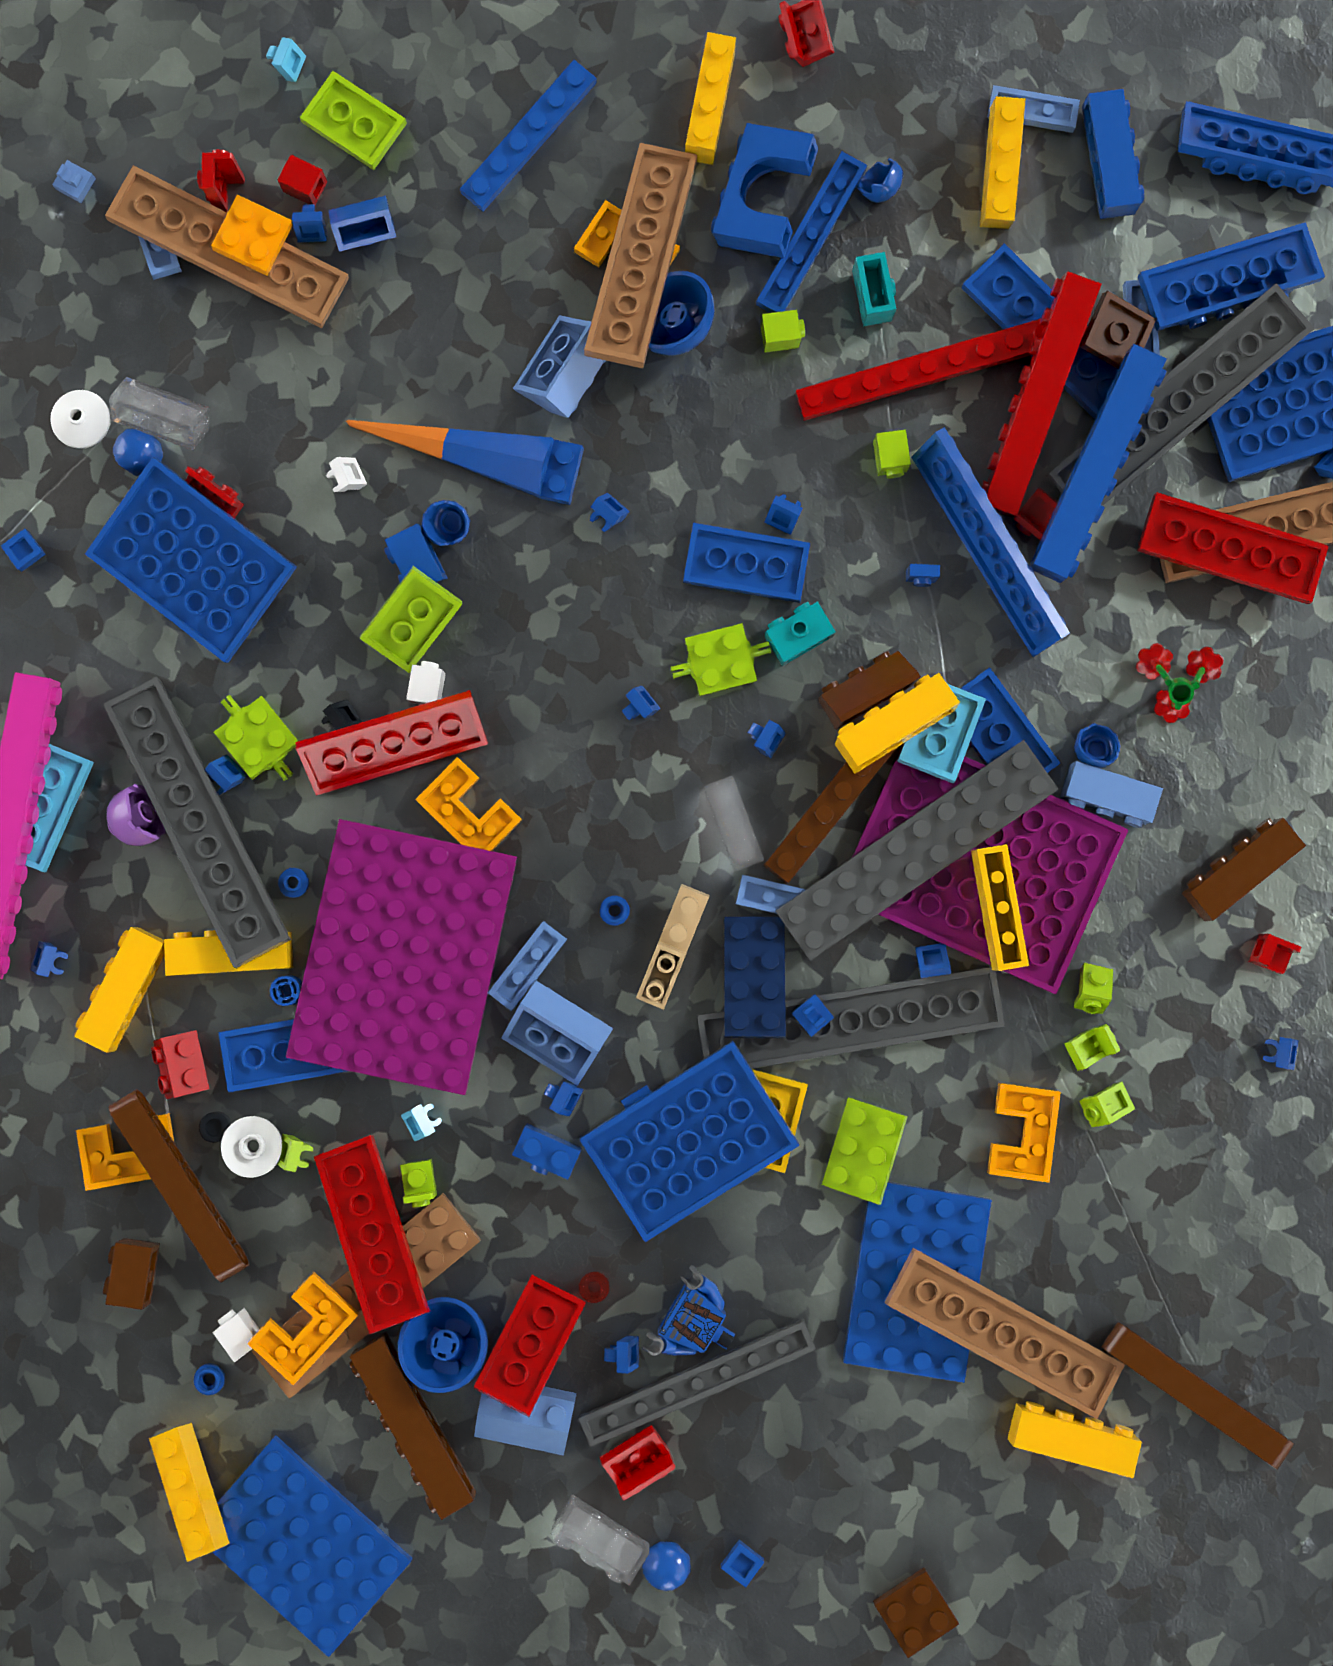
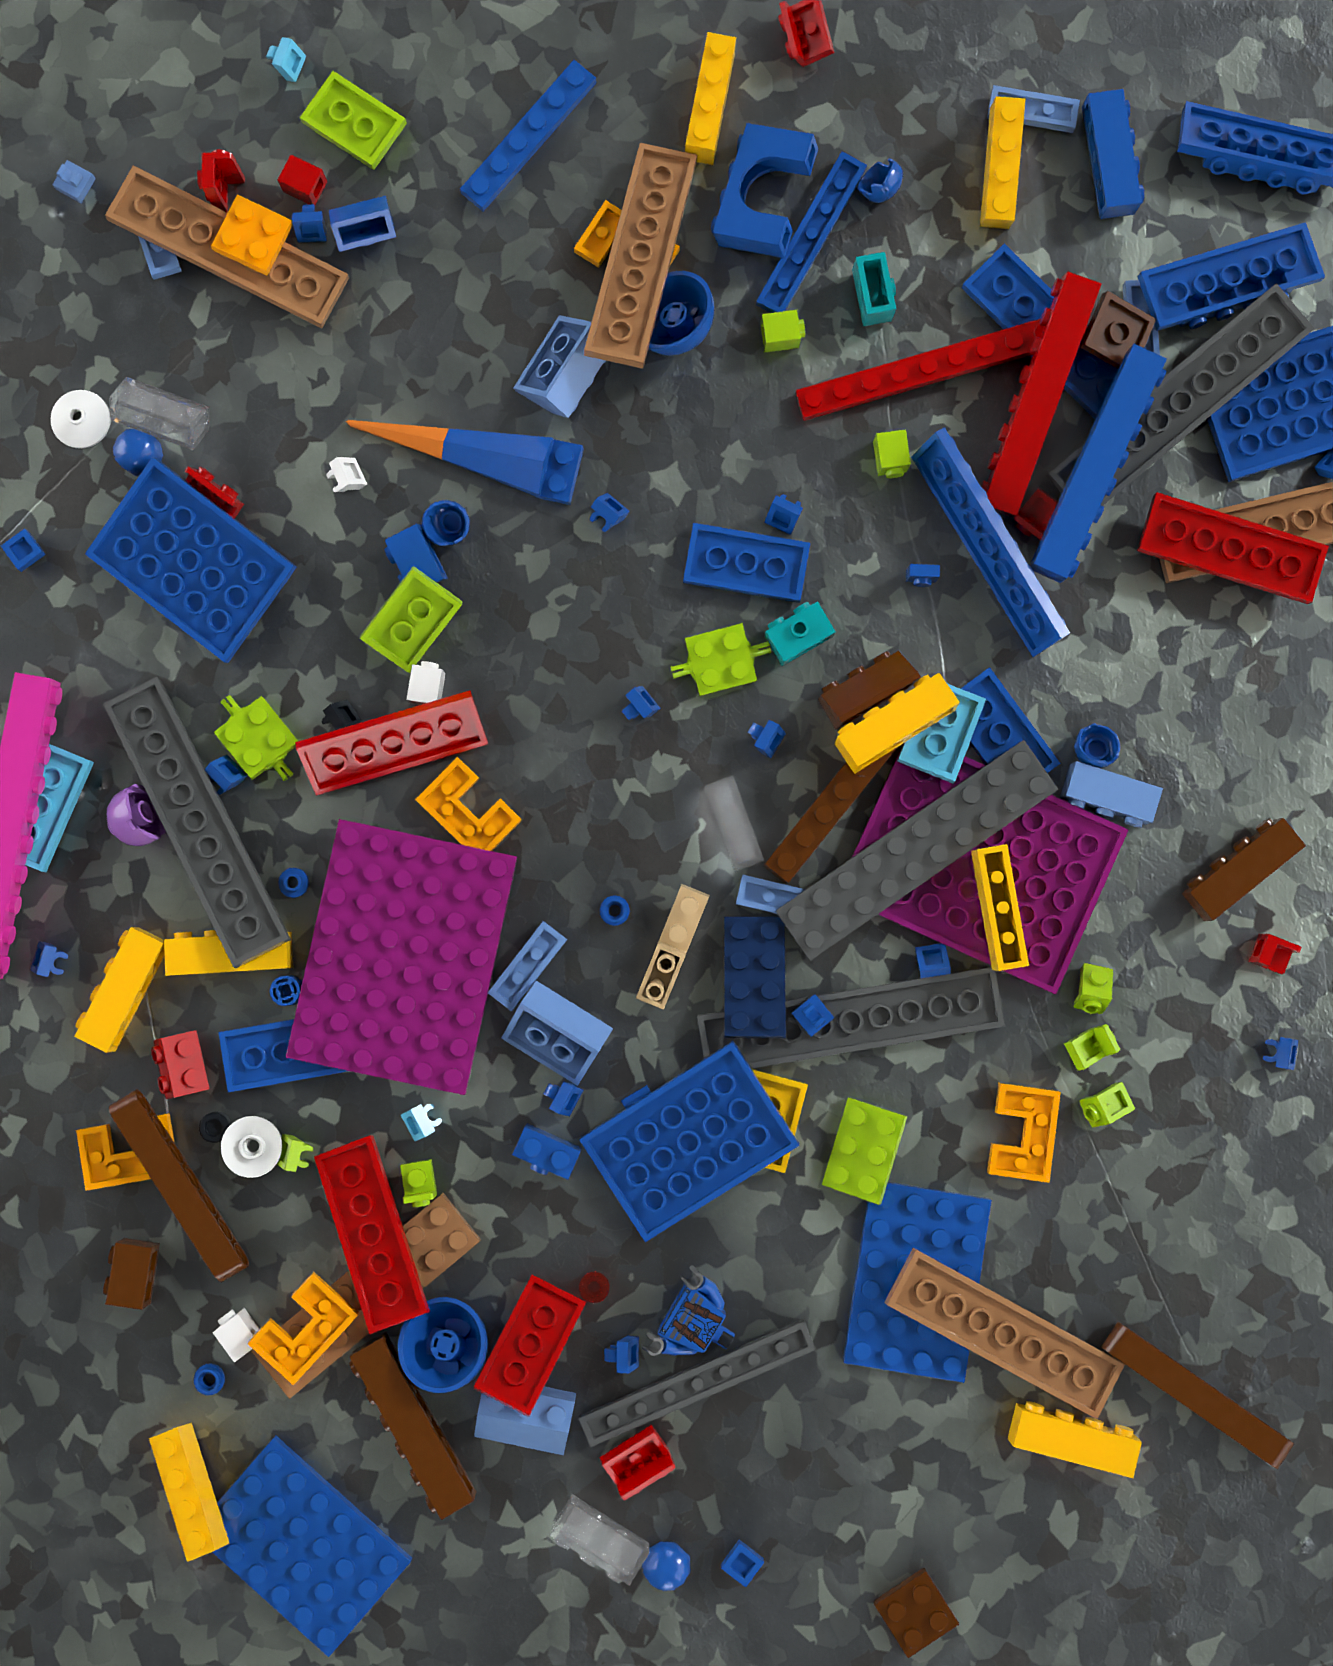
(1175, 700): red plant -> none

